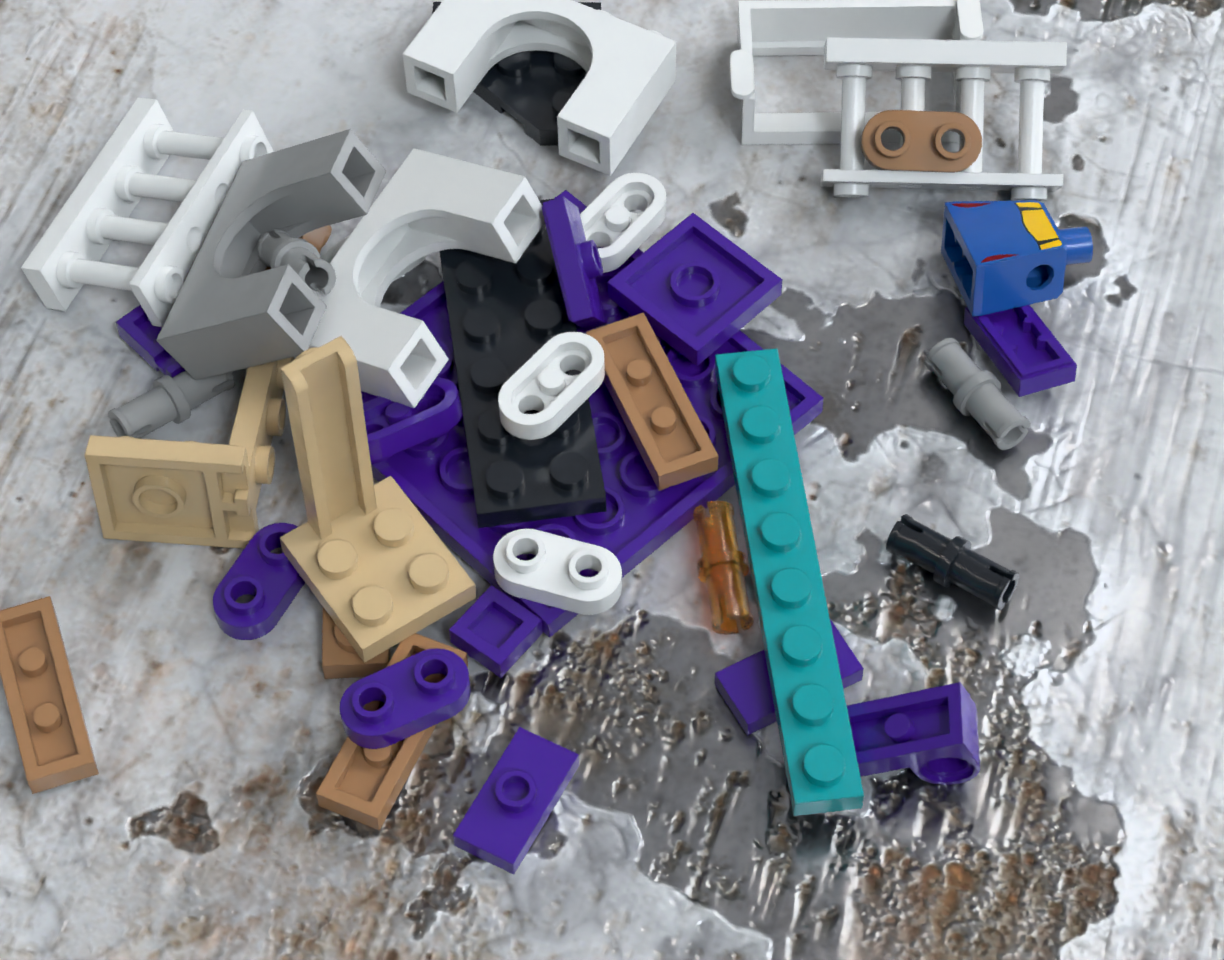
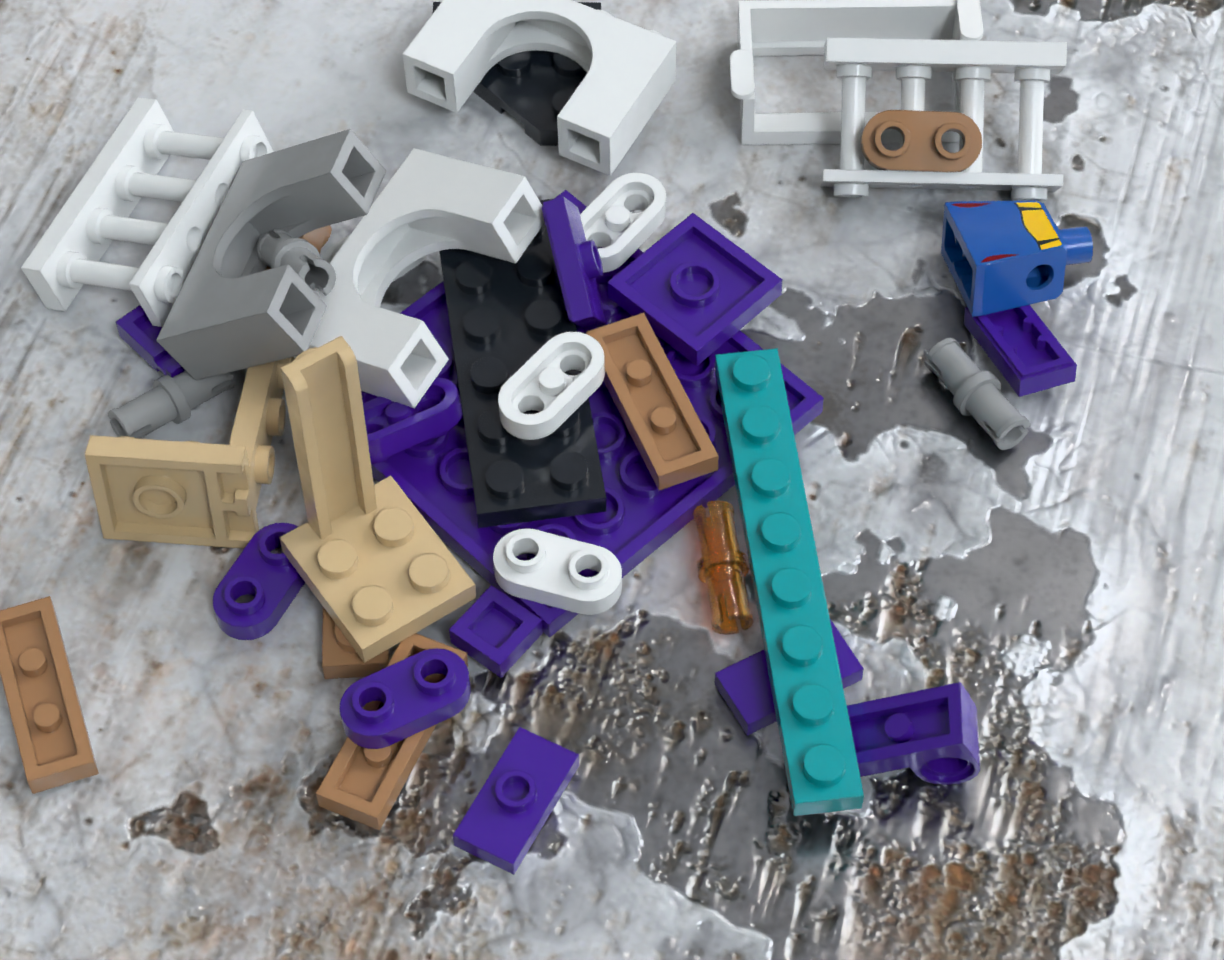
(952, 562): black pin -> none

